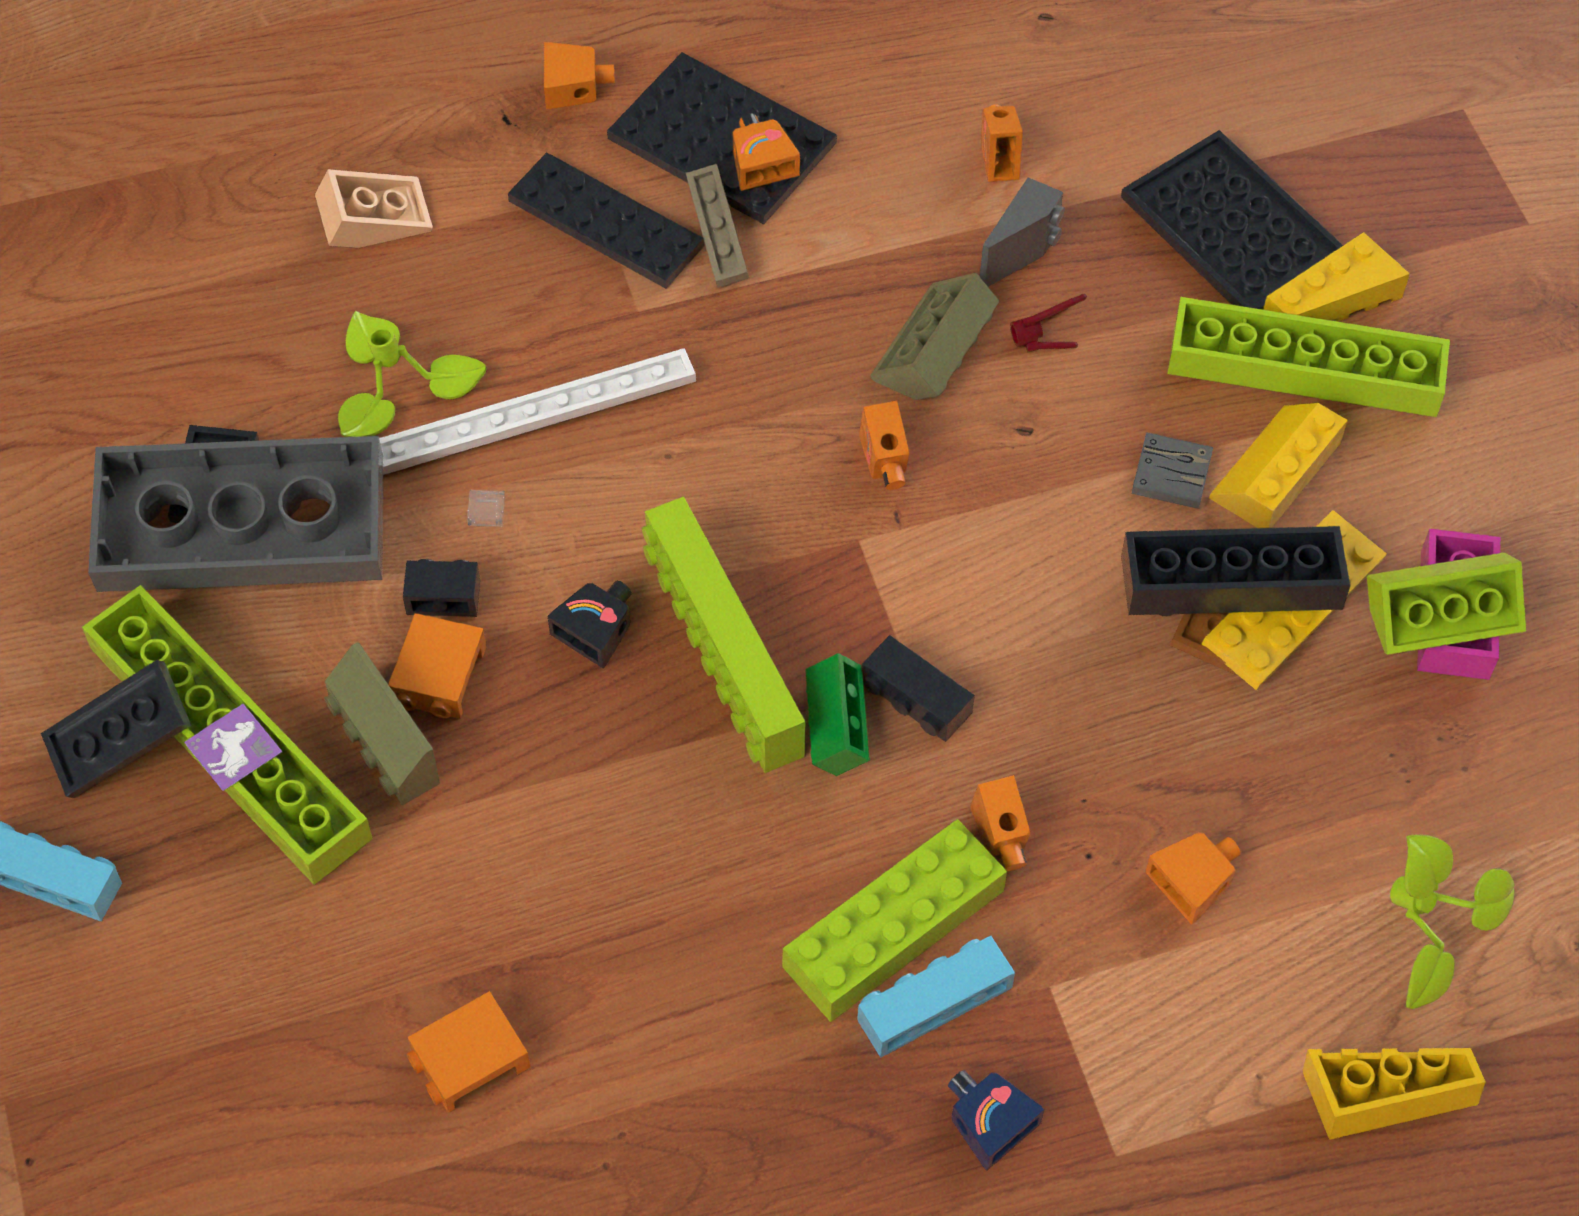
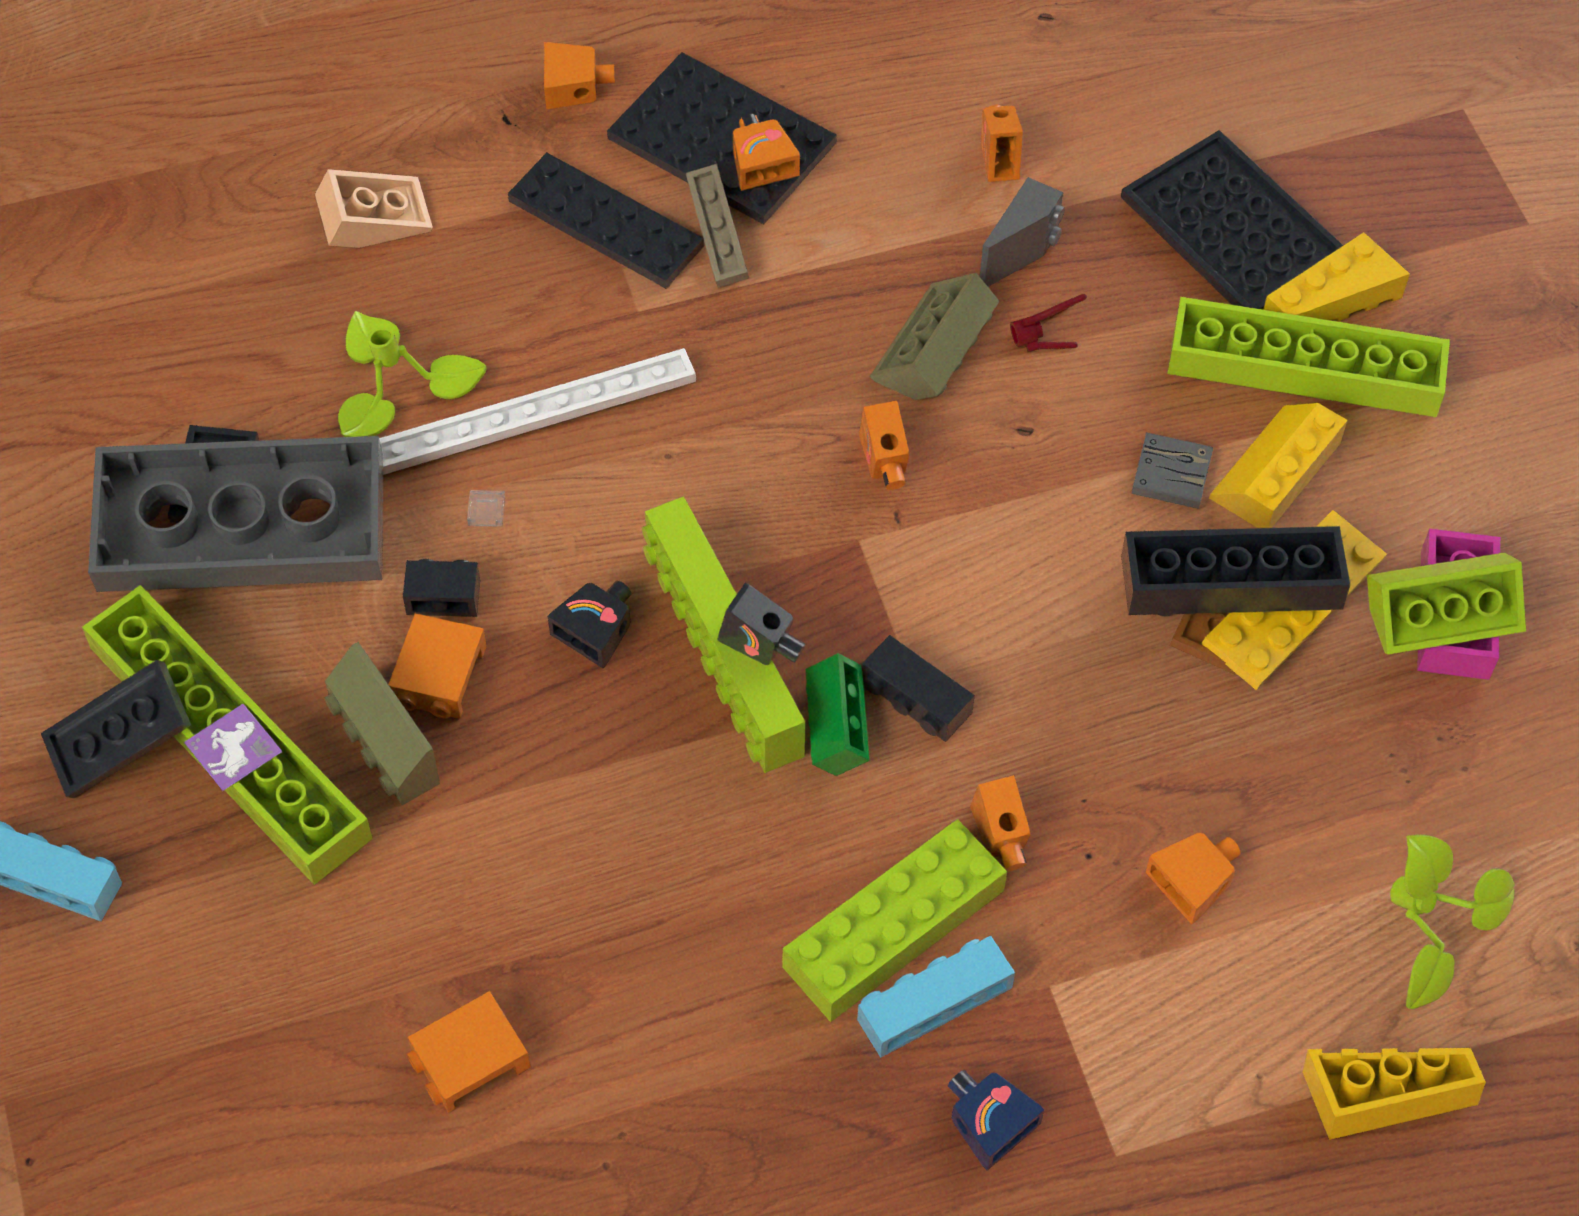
(759, 628): none -> torso

